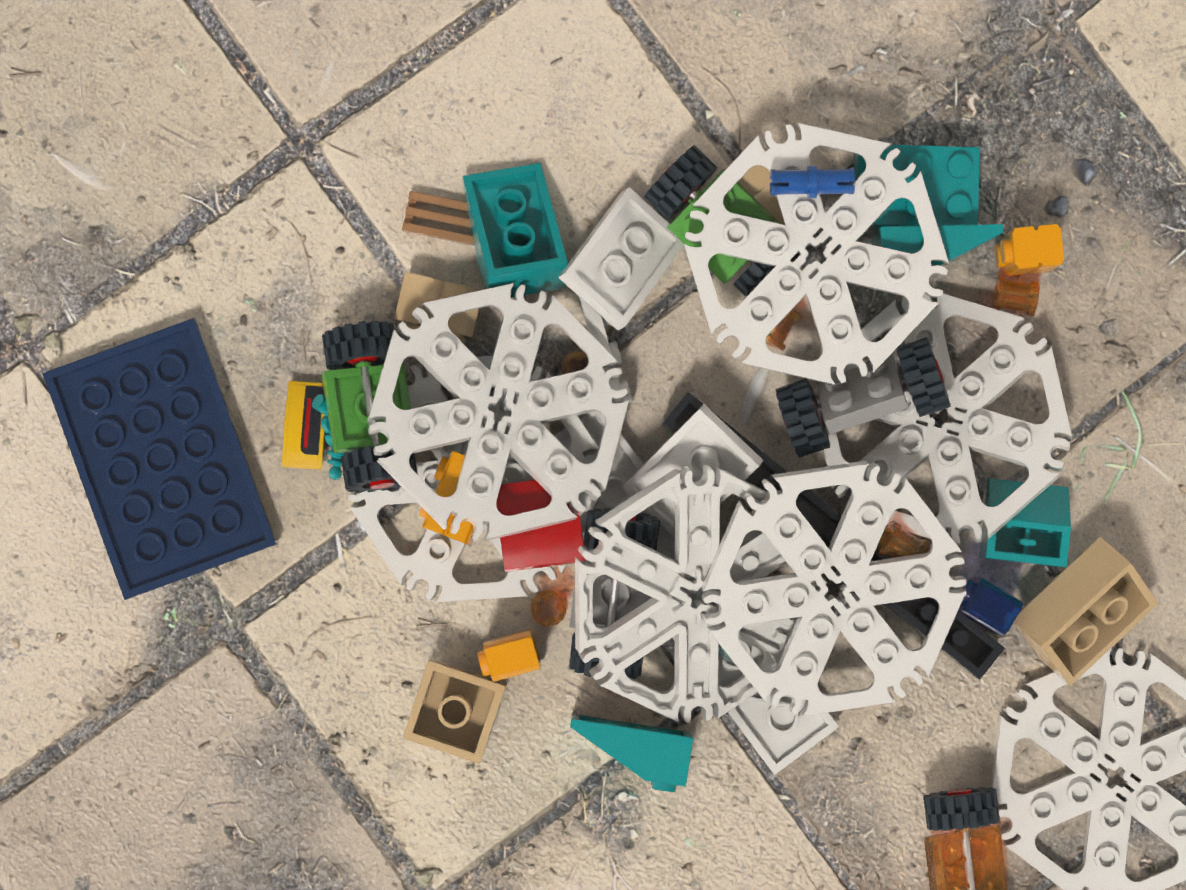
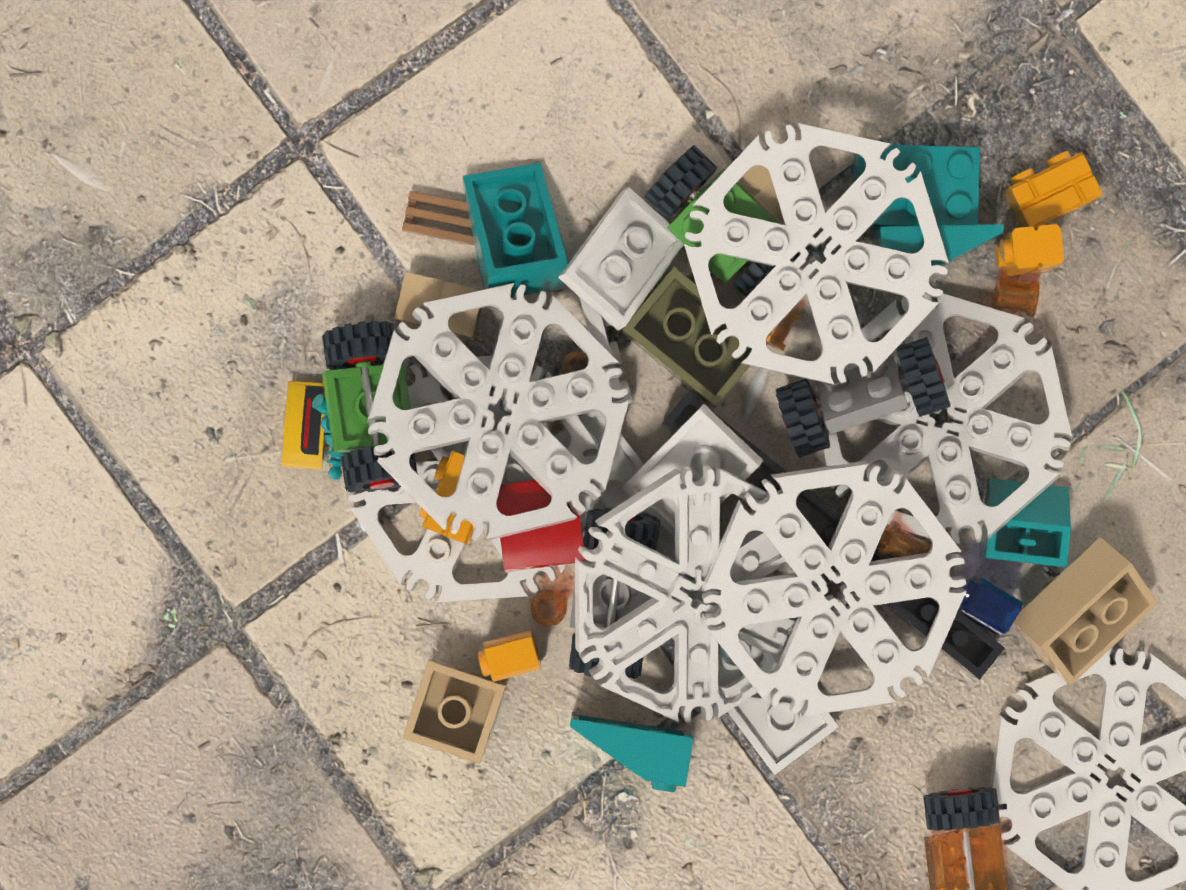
(159, 459): dark blue plate -> none
(678, 337): none -> olive brick
(812, 181): blue pin -> none
(1053, 191): none -> light orange brick

